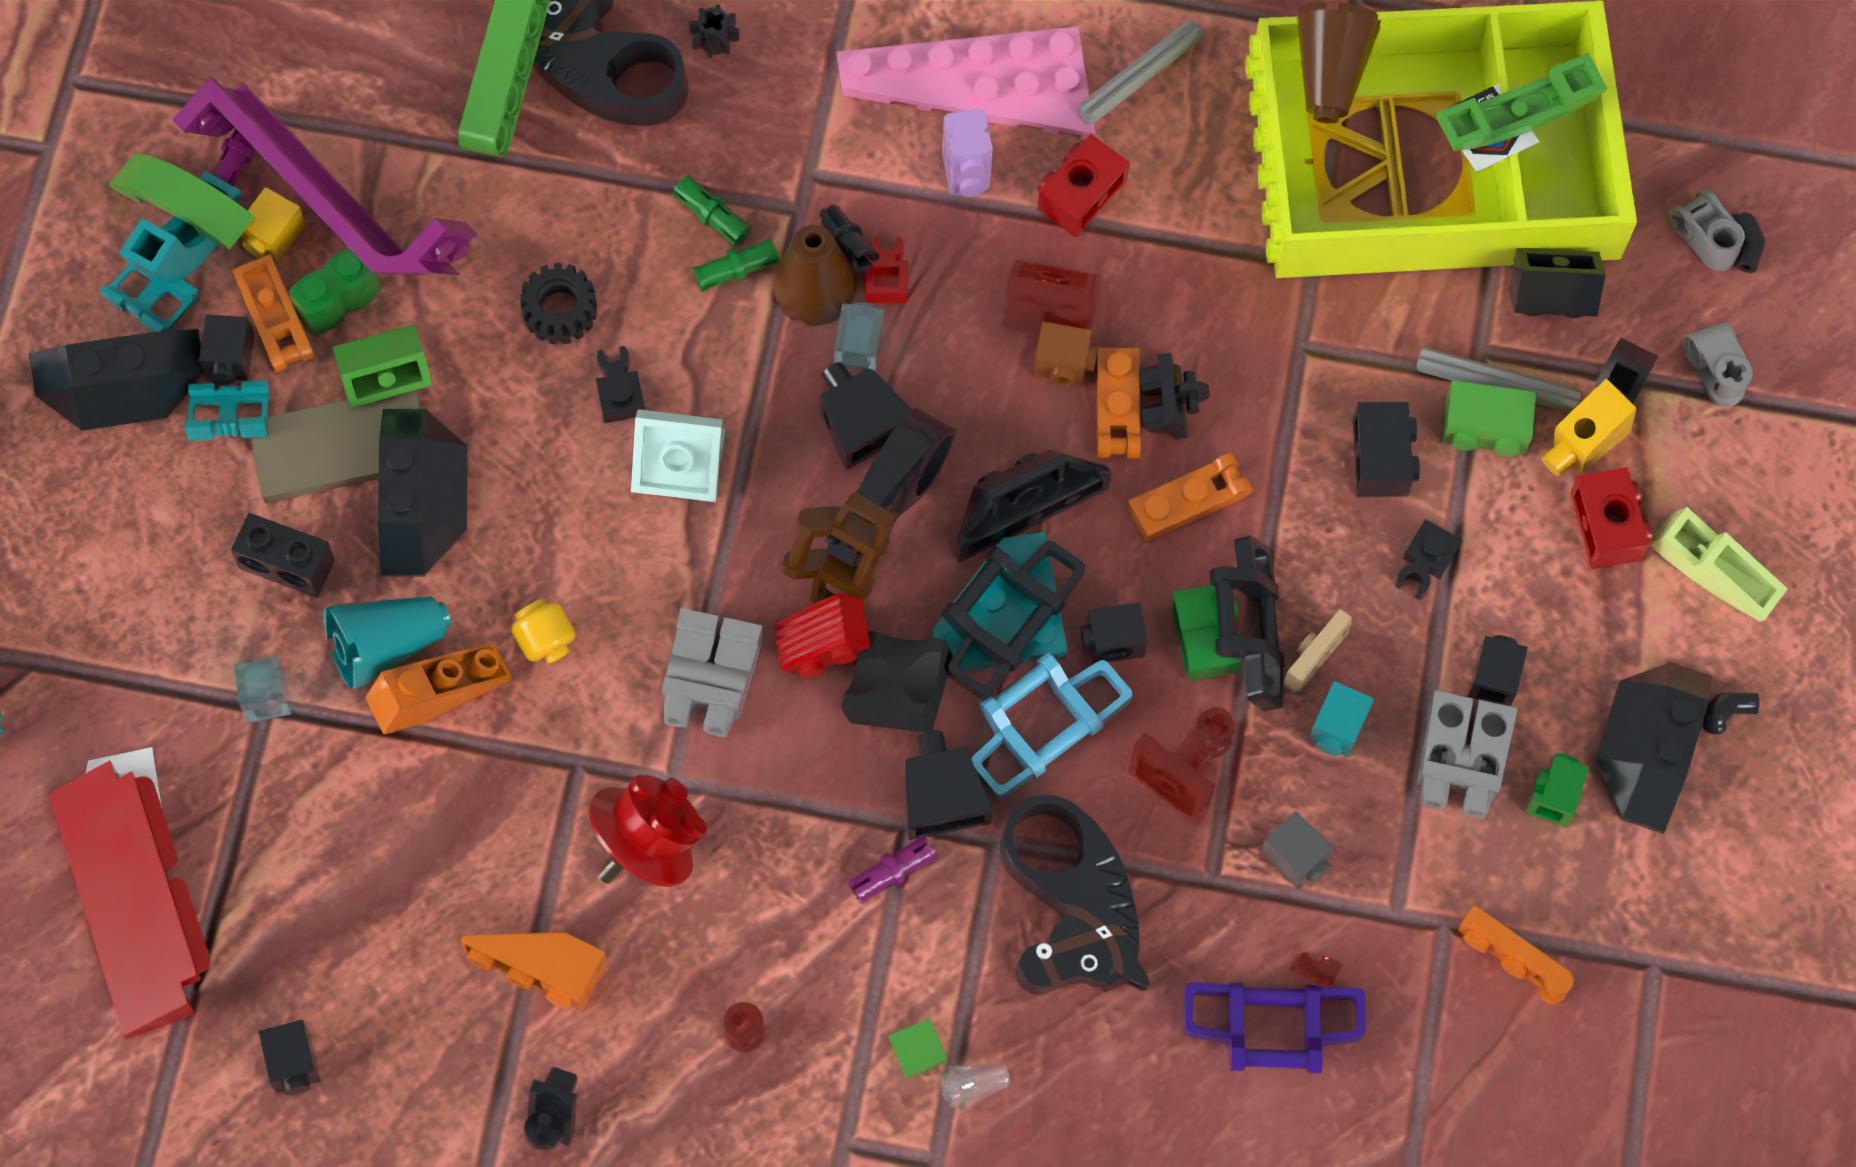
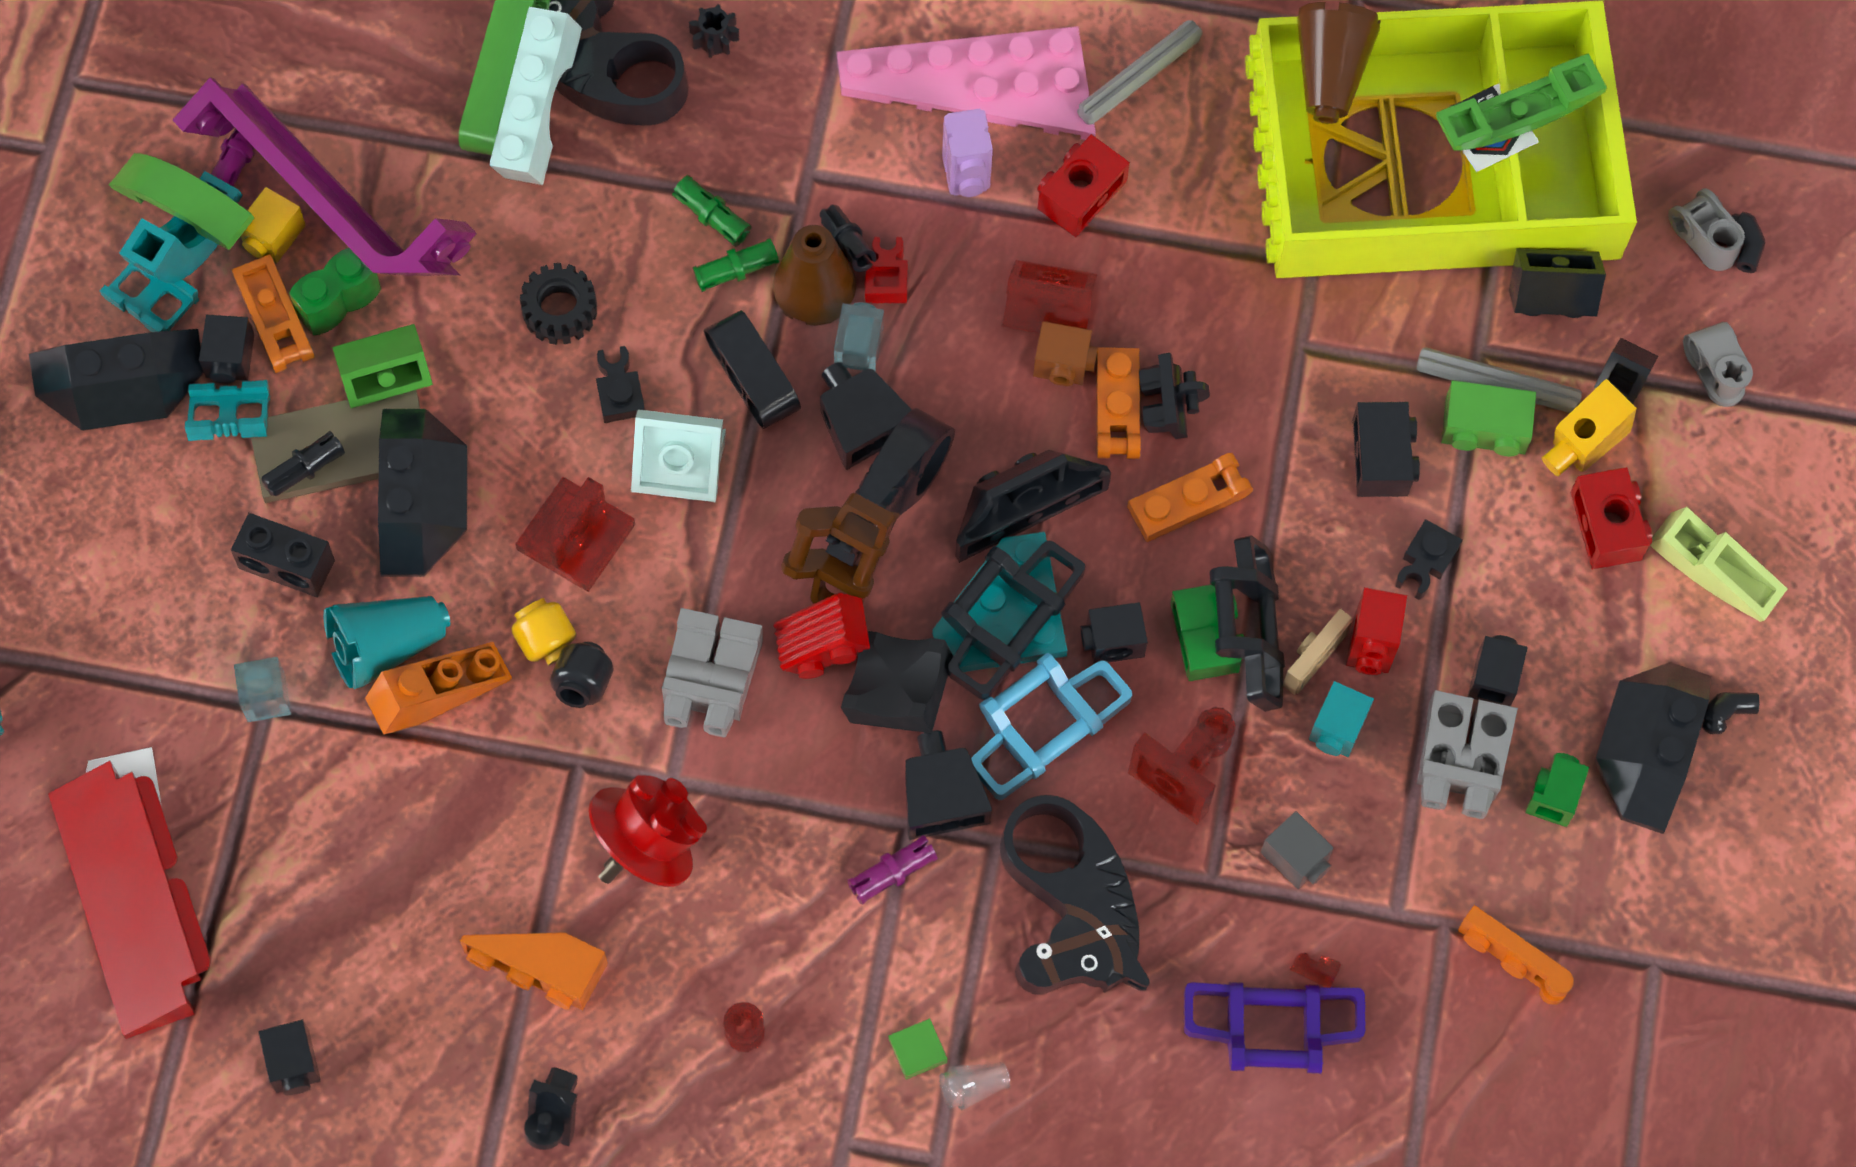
(303, 464): none -> black axle
(542, 57): none -> light aqua arch
(576, 532): none -> clear red bracket
(581, 674): none -> black head
(752, 369): none -> black beam
(1376, 631): none -> red brick

